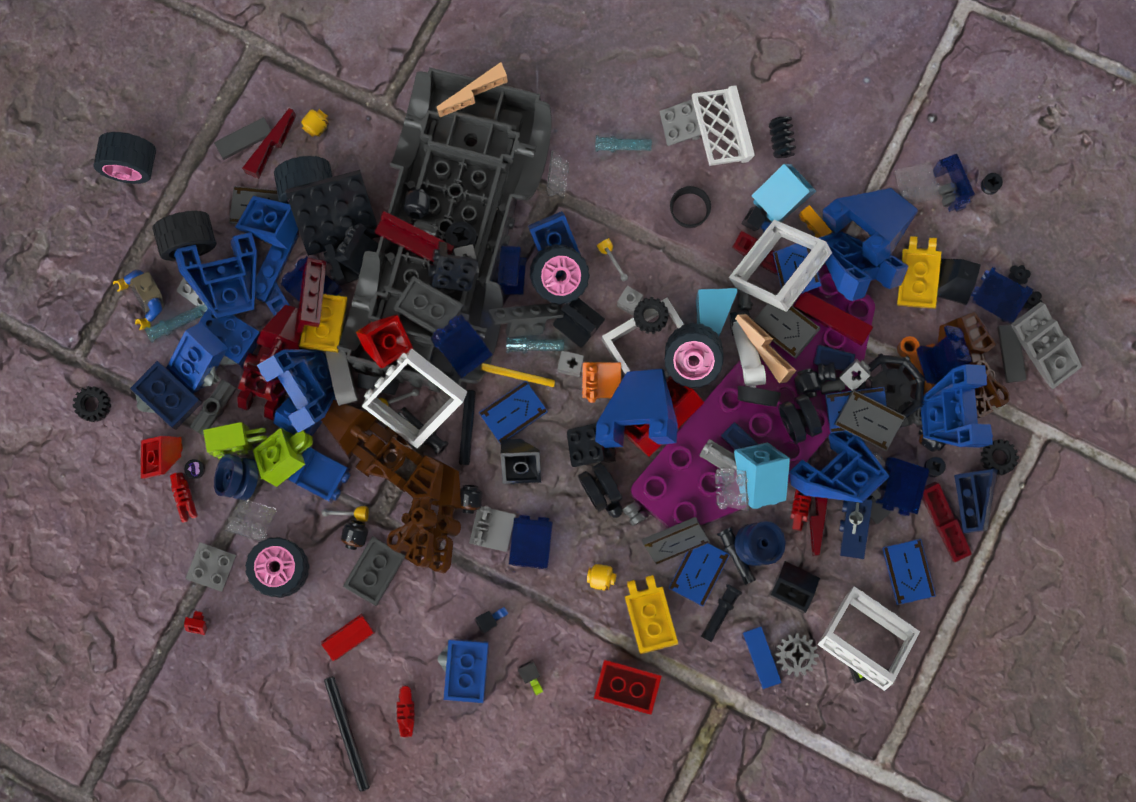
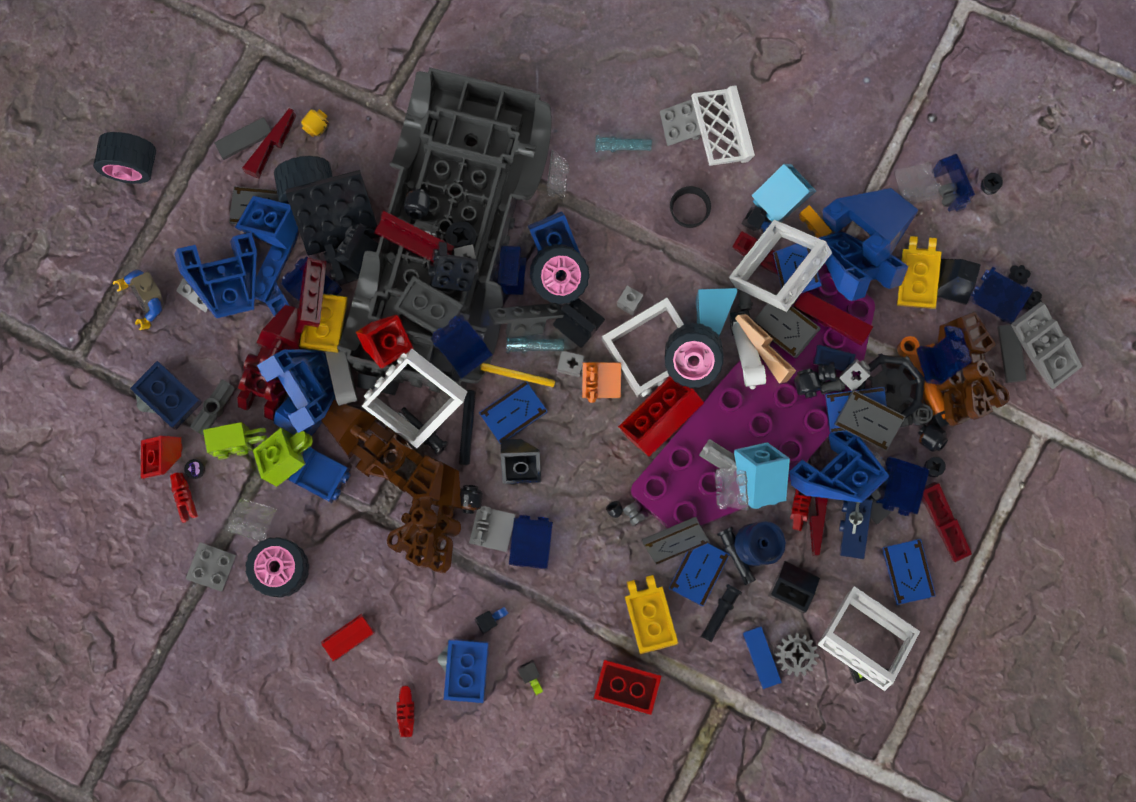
(83, 396): black tyre -> none
(165, 327): clear light blue pin -> none
(184, 230): black tyre -> none
(196, 624): red tile -> none
(197, 358): blue piece -> none
(234, 334): blue piece -> none
(236, 477): dark blue wheel -> none
(346, 733): black axle -> none
(354, 534): black head -> none
(361, 513): hinge -> none
(374, 571): dark grey tile -> none
(415, 392): light grey hinge -> none
(465, 97): light nougat slope -> none
(584, 448): black bracket -> none
(601, 577): yellow head -> none
(602, 485): black wheel -> none
(606, 247): hinge -> none
(639, 400): blue wedge -> none
(651, 304): black tyre -> none
(737, 437): dark blue tile -> none
(758, 396): black tyre -> none
(780, 138): black piece -> none
(800, 418): black wheel -> none
(951, 409): blue wedge -> none
(975, 498): dark blue wedge -> none
(1008, 449): black tyre -> none

